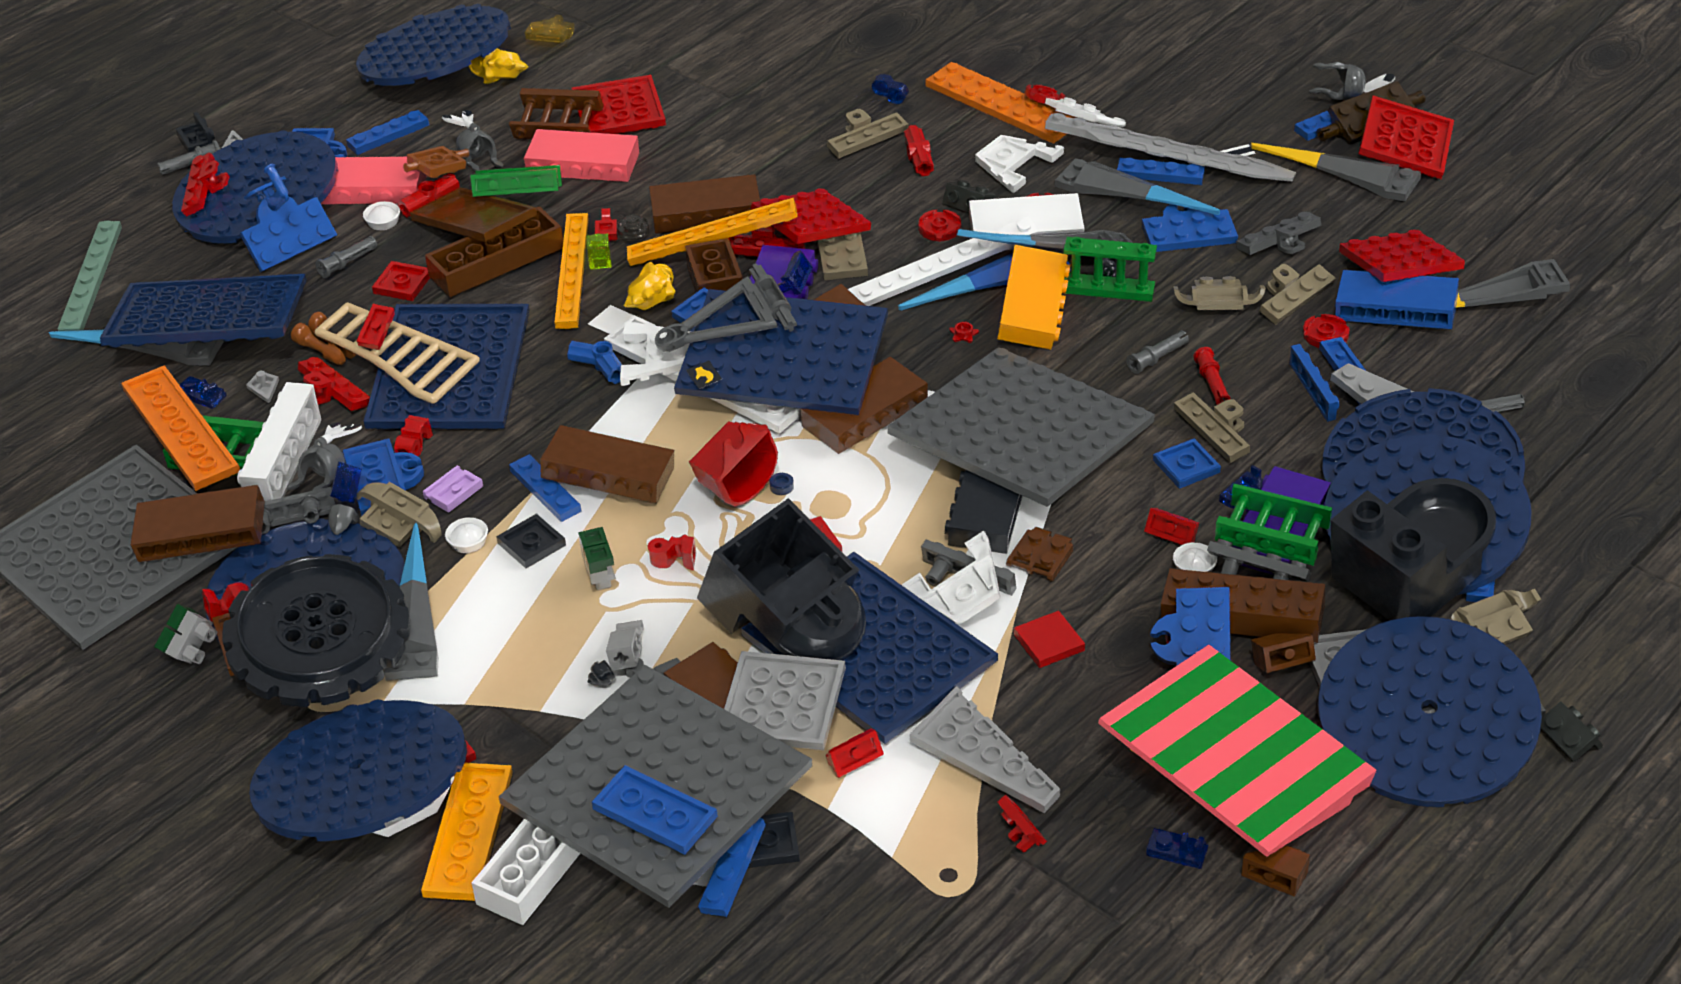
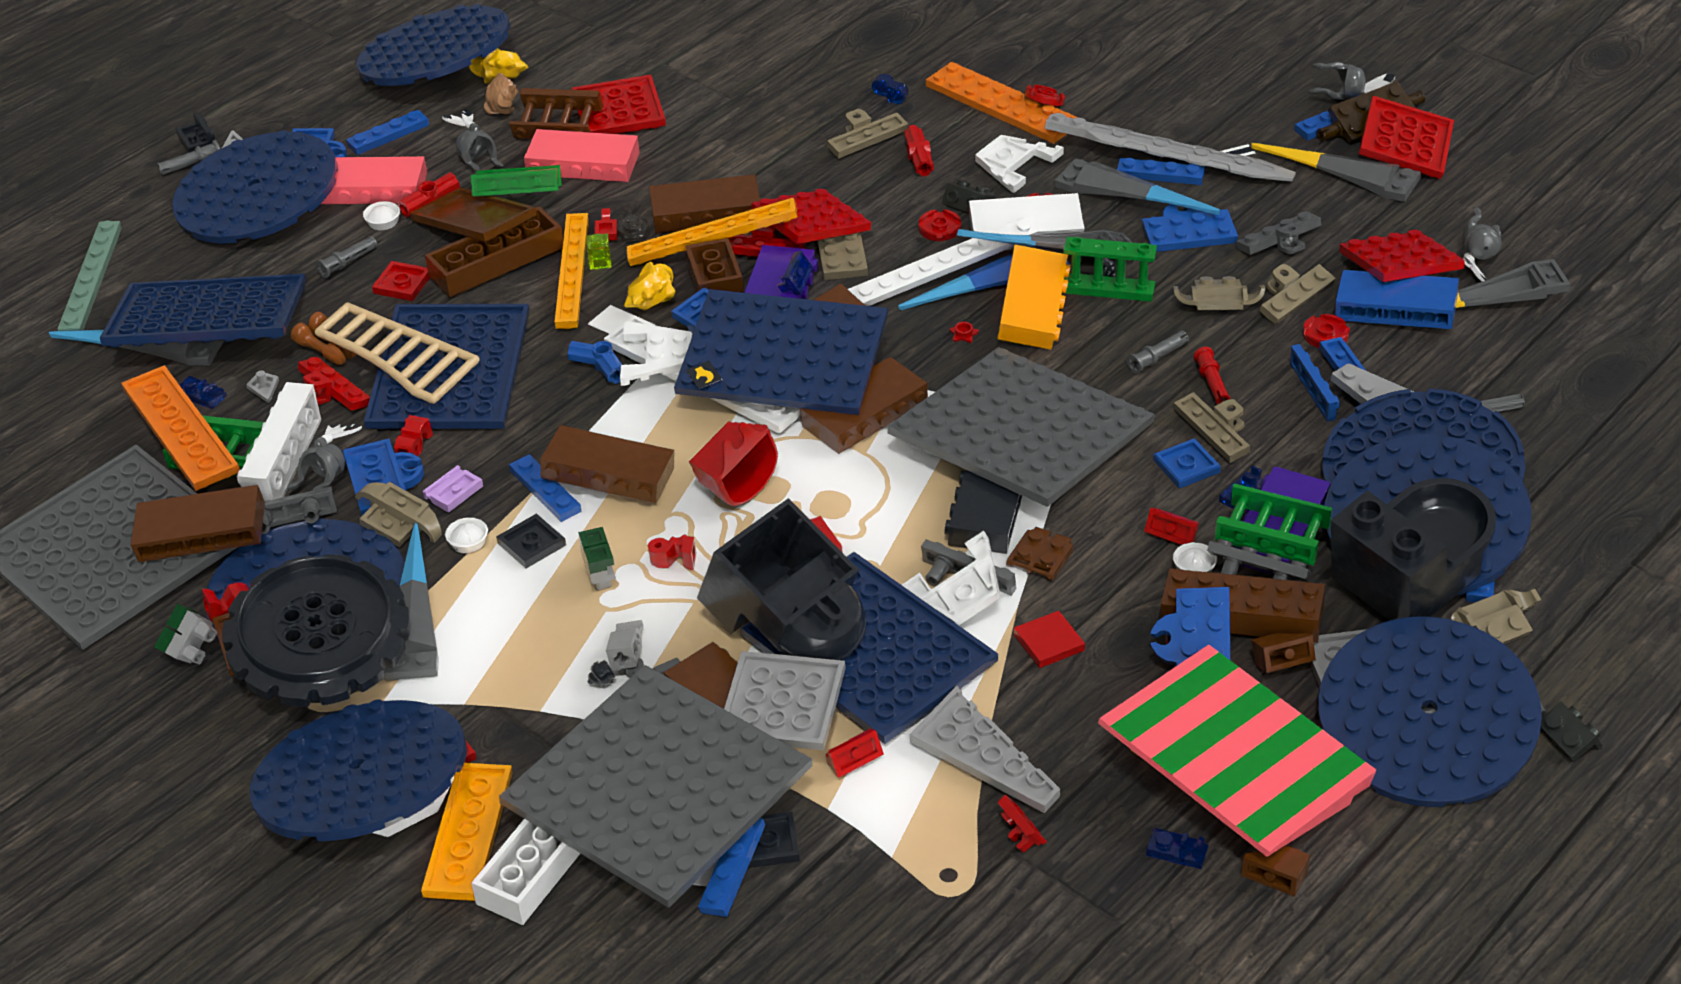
(200, 180): red plate -> none
(283, 225): blue plate -> none
(340, 518): dark grey plate -> none
(346, 482): clear blue plate -> none
(376, 327): red plate -> none
(436, 161): dark orange plate -> none
(500, 96): none -> medium nougat hair
(550, 30): clear yellow plate -> none
(654, 809): blue plate -> none
(764, 298): dark grey piece -> none
(781, 483): dark blue tile -> none
(1086, 112): white plate -> none
(1480, 242): none -> dark grey hair

